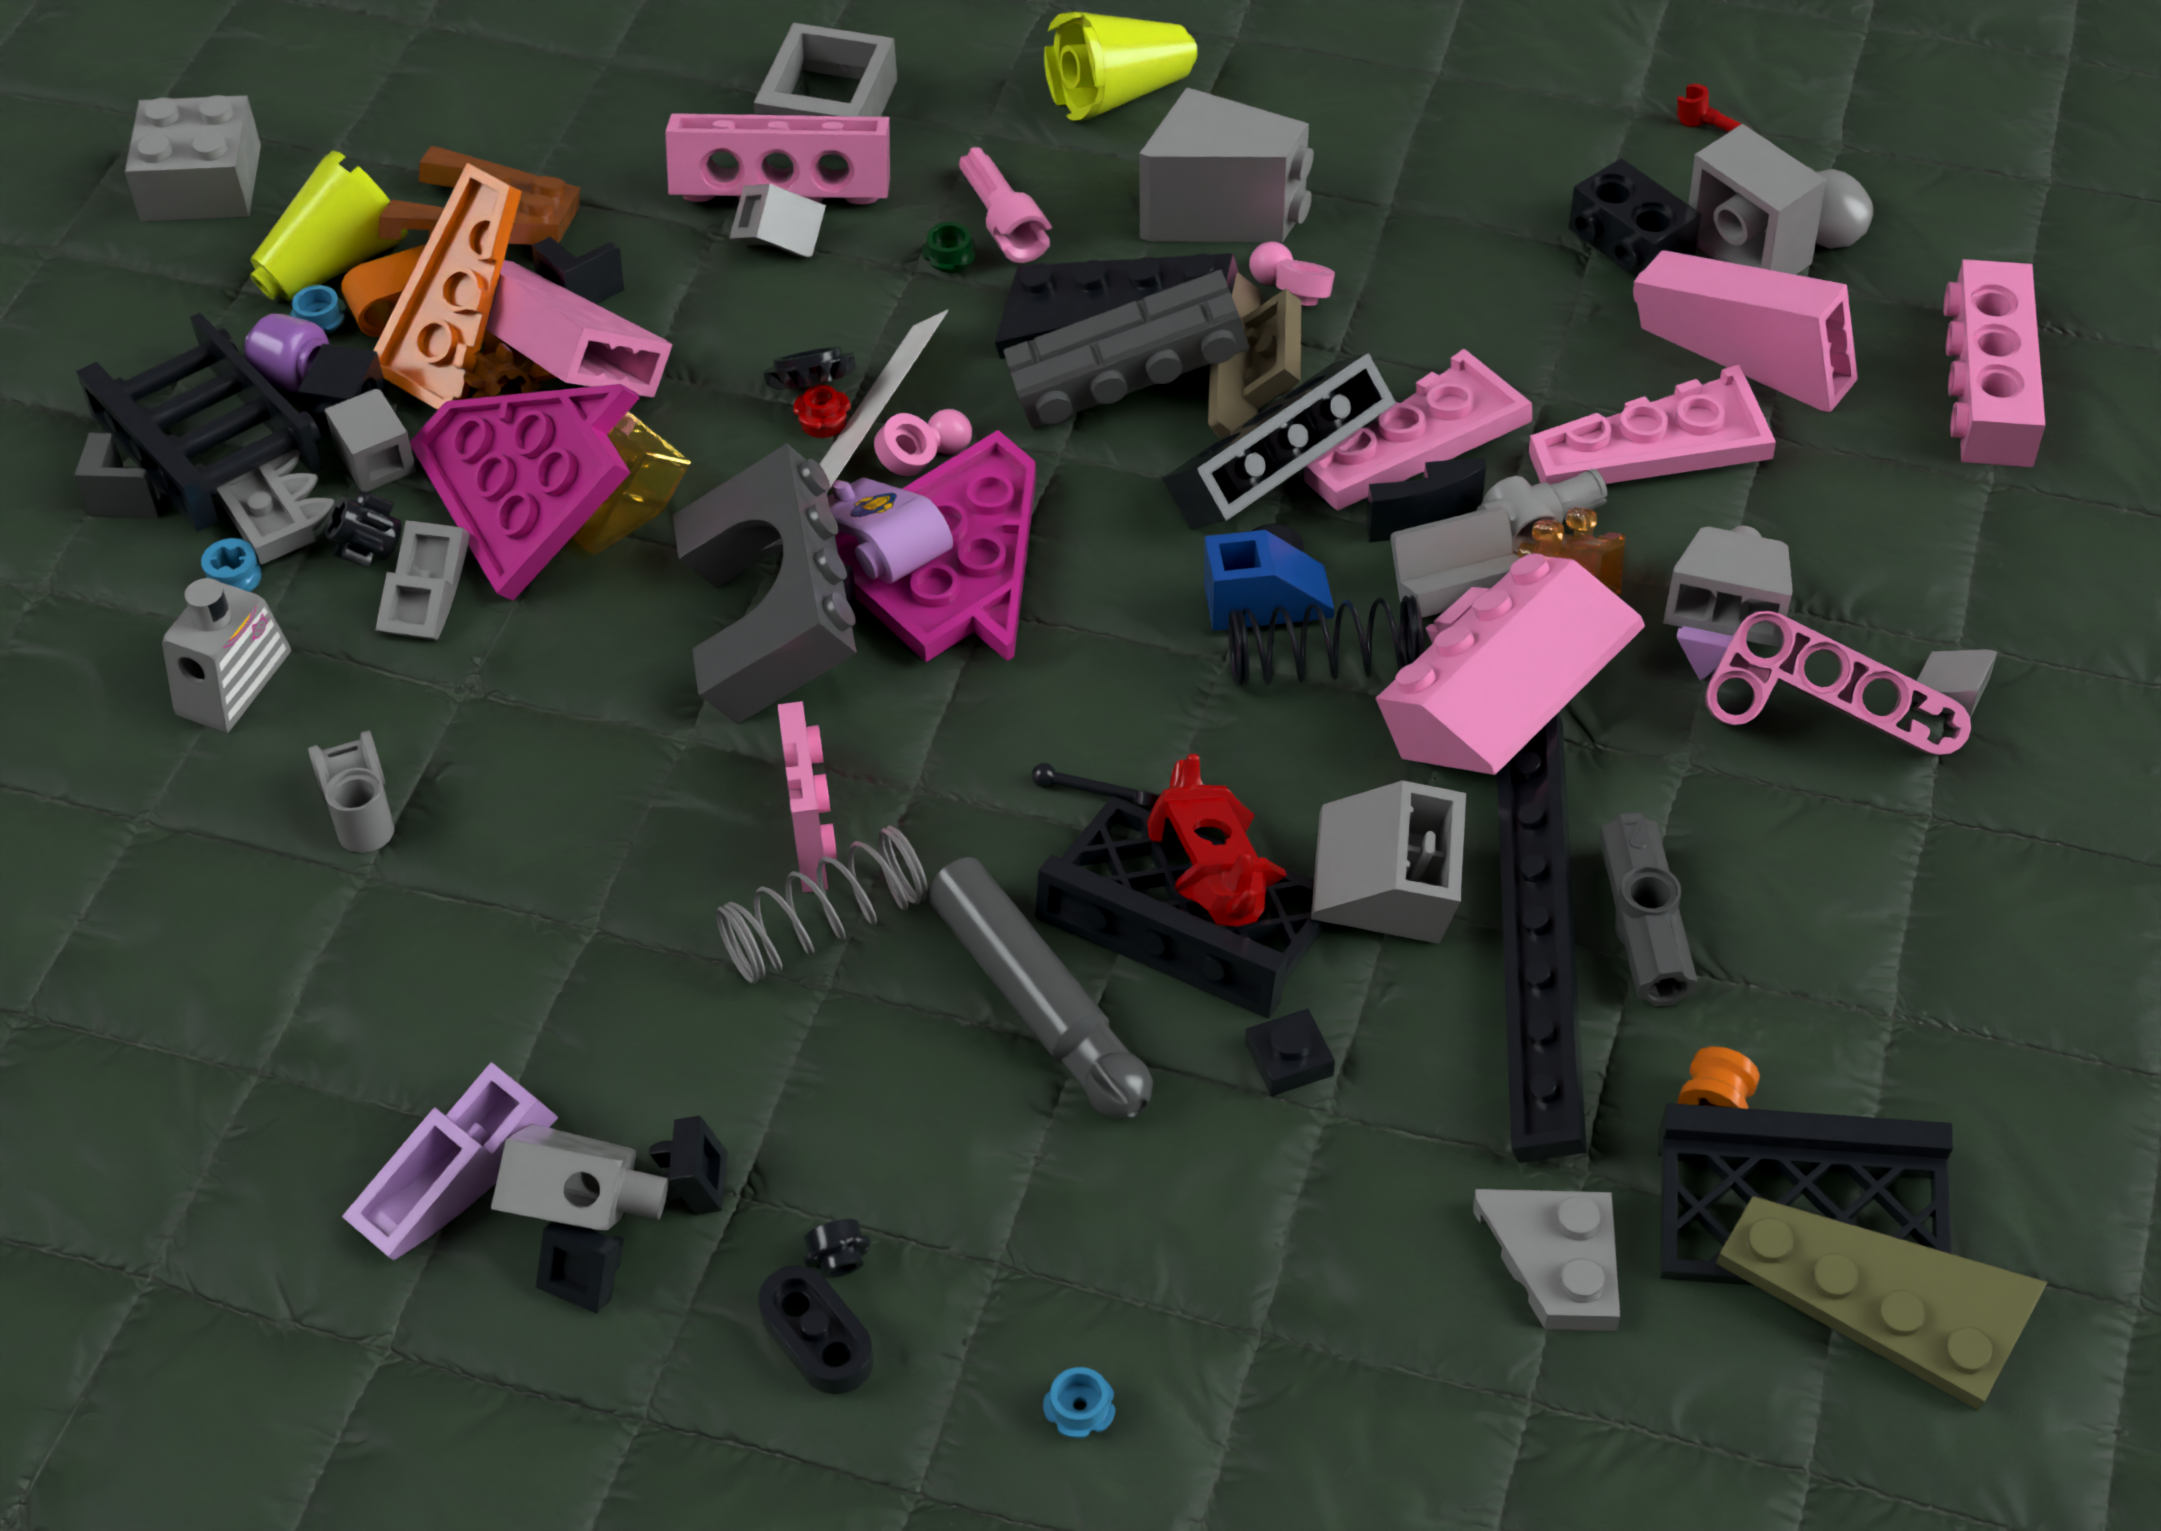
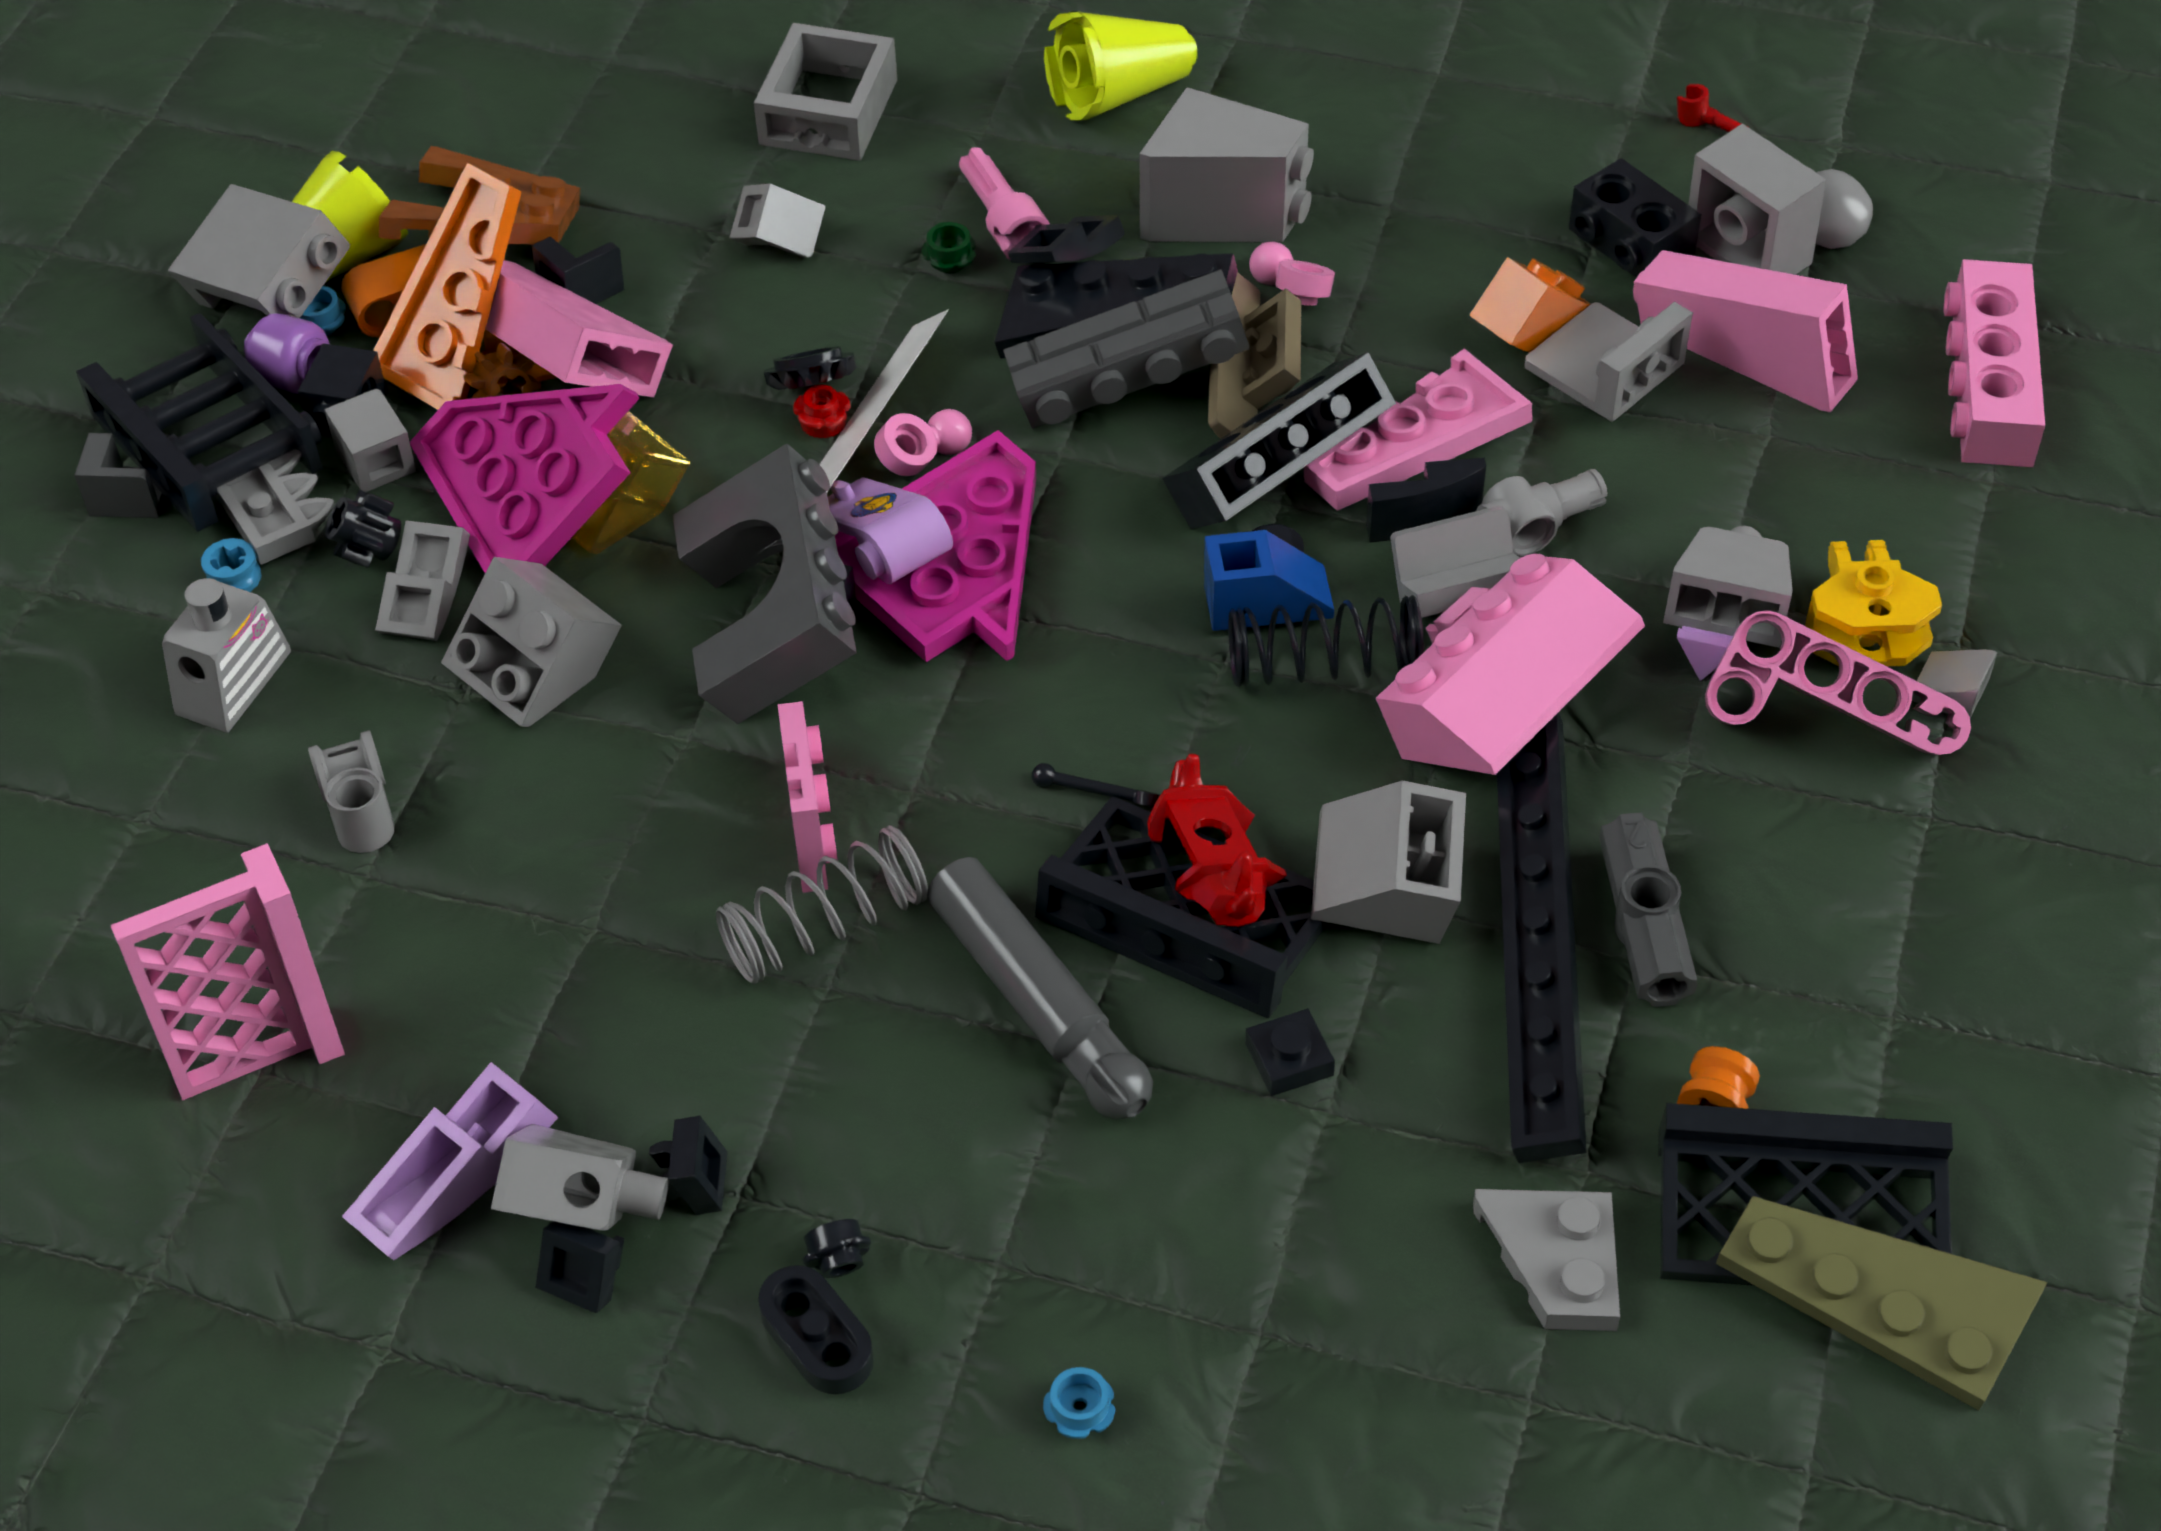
(193, 158): light grey brick -> none
(260, 253): none -> light grey panel
(295, 990): none -> bright pink fence
(529, 640): none -> light grey slope
(804, 139): bright pink brick -> none
(1068, 242): none -> black slope
(1528, 303): none -> orange slope
(1599, 555): clear orange piece -> none
(1611, 360): none -> light grey bracket
(1676, 434): bright pink wing -> none
(1873, 605): none -> yellow hinge

